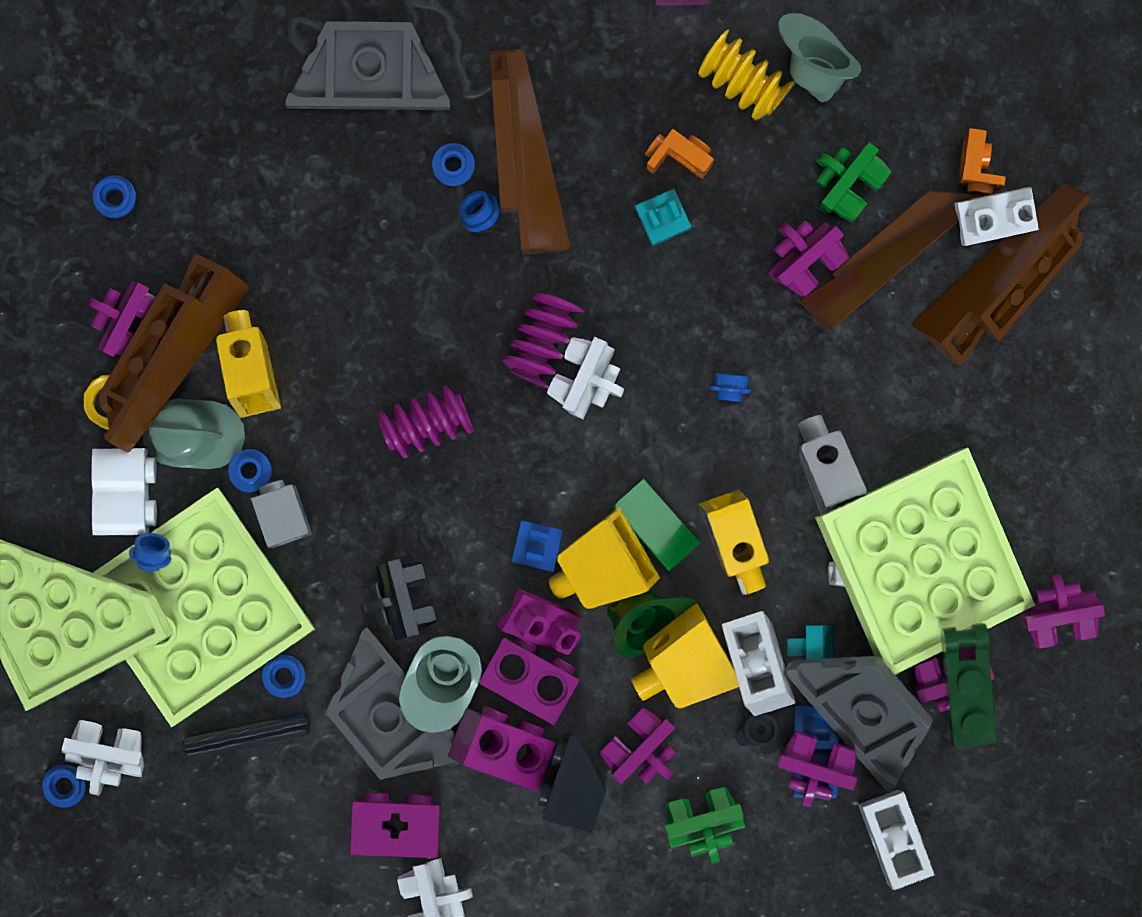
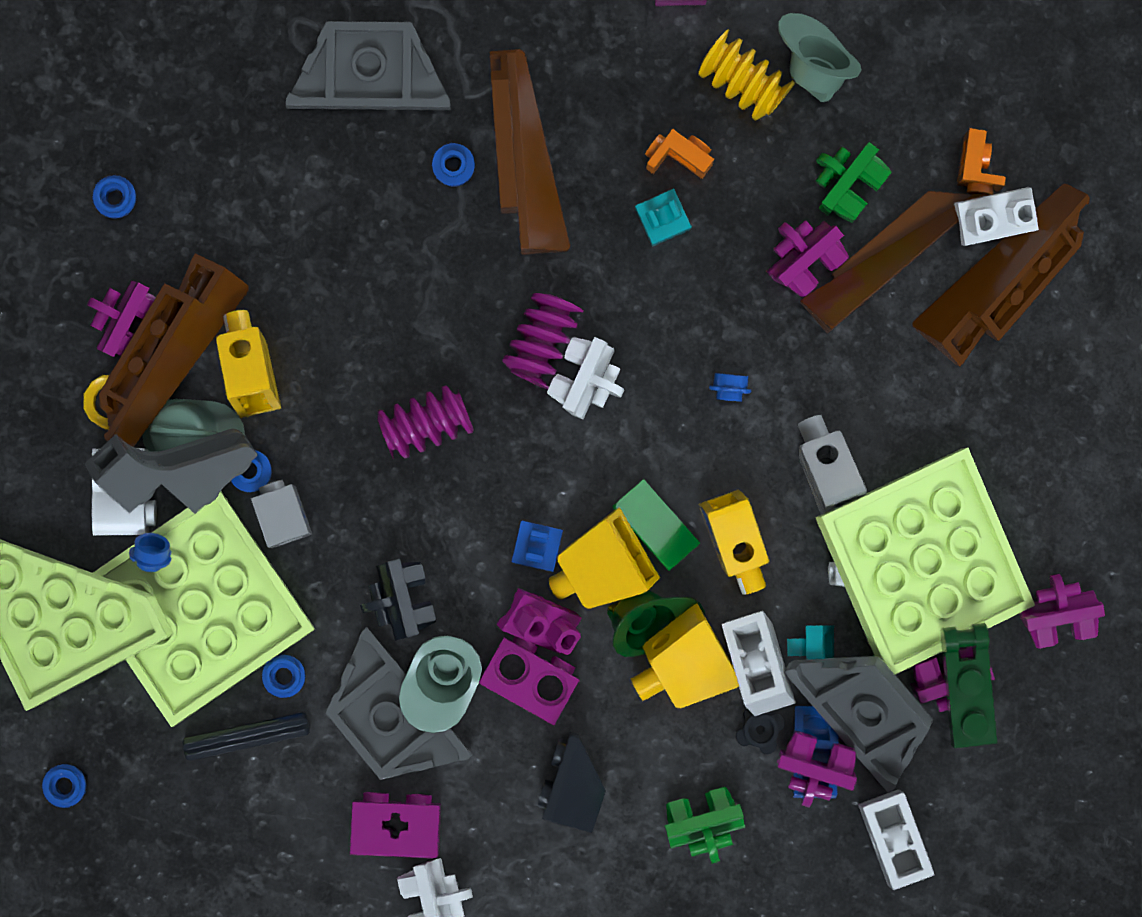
(86, 751): white hips -> none
(189, 471): none -> dark grey arch
(479, 211): blue plate -> none
(500, 753): magenta brick -> none
(625, 761): magenta hips -> none

